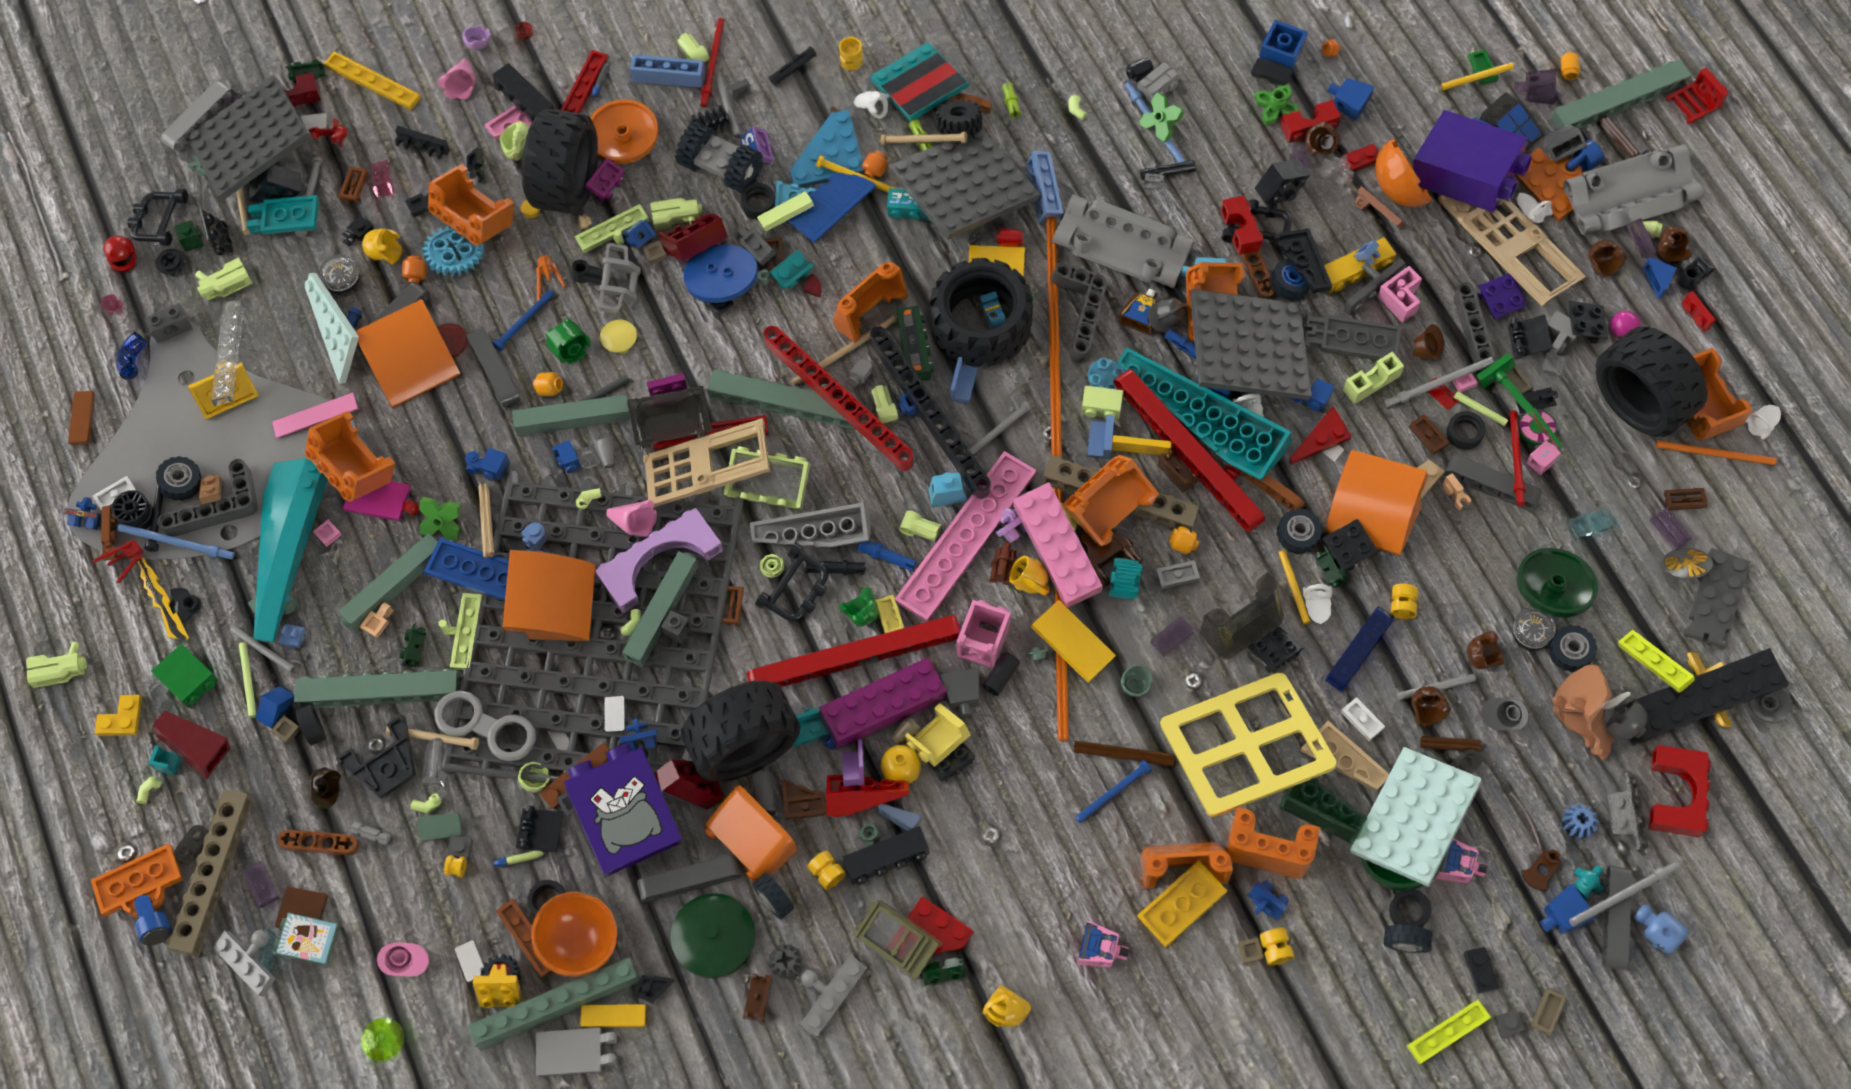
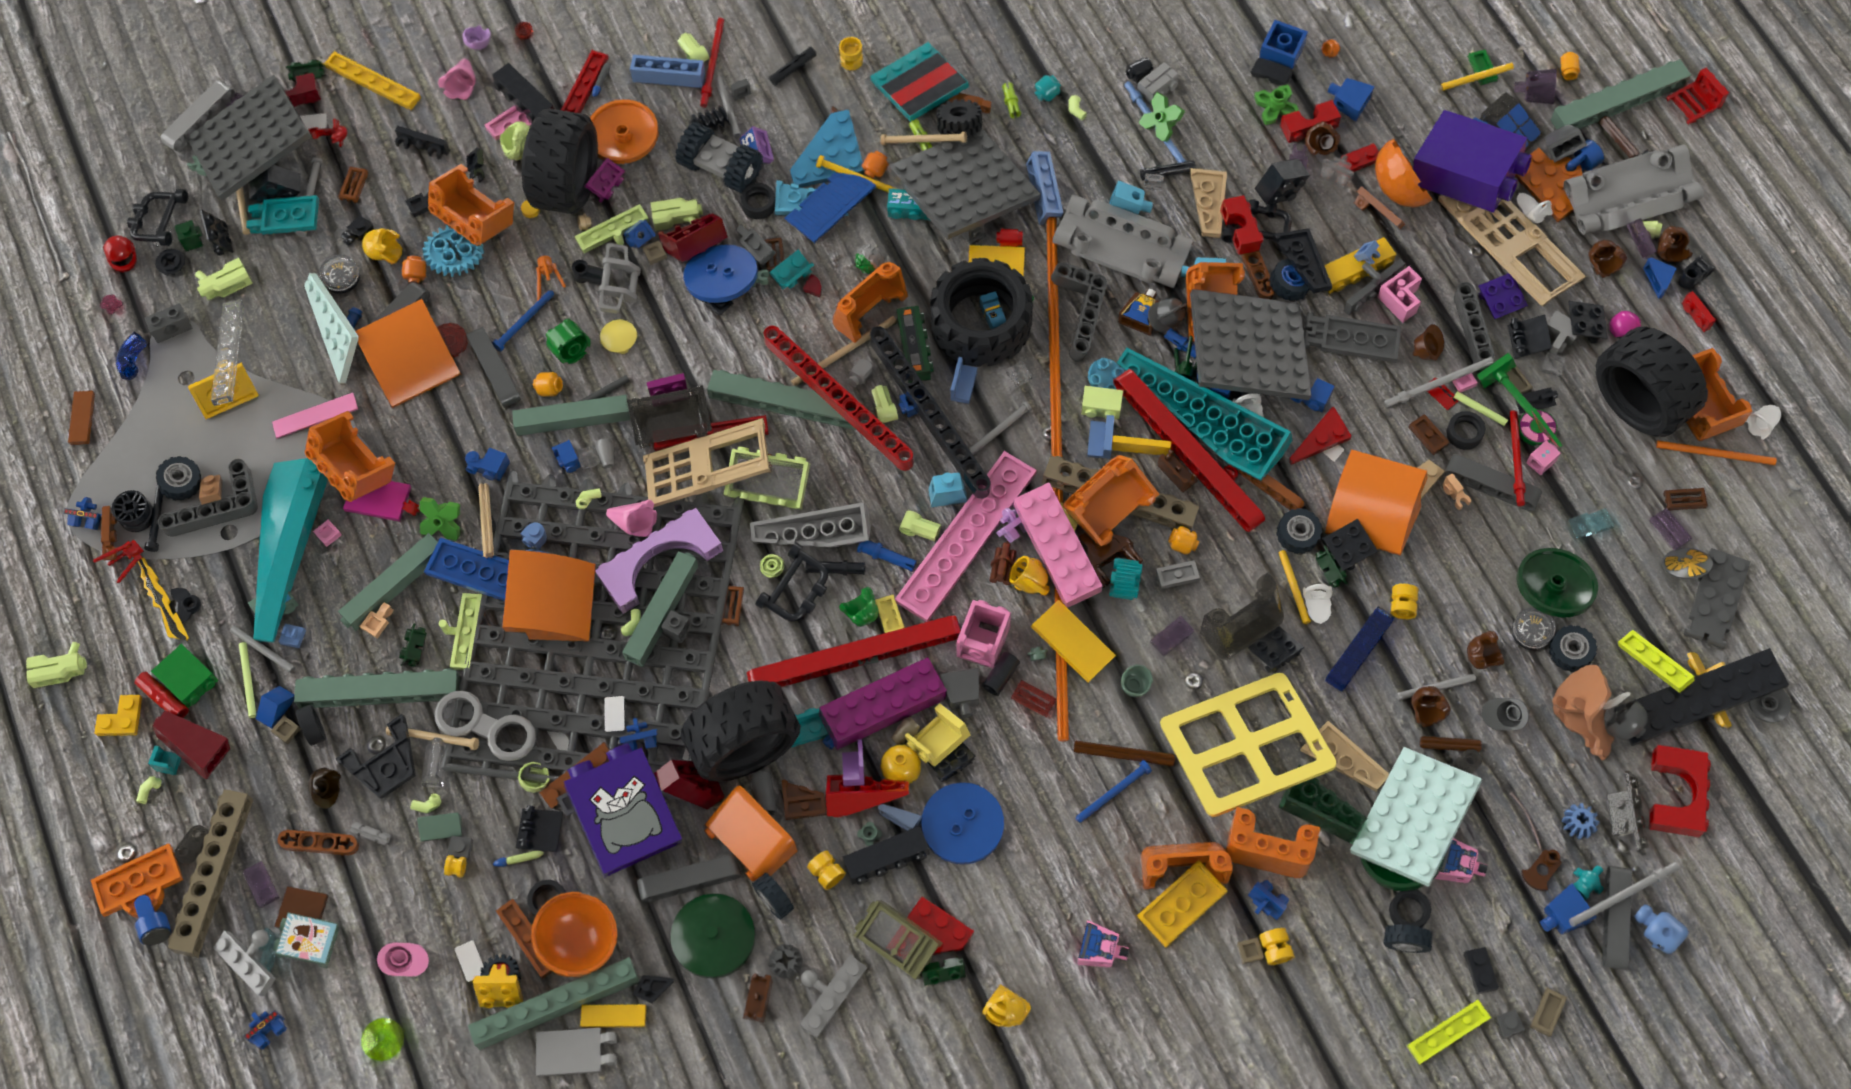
(107, 495): white plate -> none
(160, 695): none -> red axle
(213, 551): medium blue bar -> none
(262, 1025): none -> blue hips
(382, 179): clear pink slope -> none
(785, 211): yellowish green tile -> none
(868, 100): white piece -> none
(868, 259): none -> piece
(962, 823): none -> blue plate
(1044, 712): none -> clear red tile
(1047, 88): none -> teal head
(1130, 198): none -> medium azure torso
(1185, 368): none -> dark green plant
(1209, 194): none -> tan wing
(1362, 719): white plate -> none
(1384, 372): yellowish green arch -> none

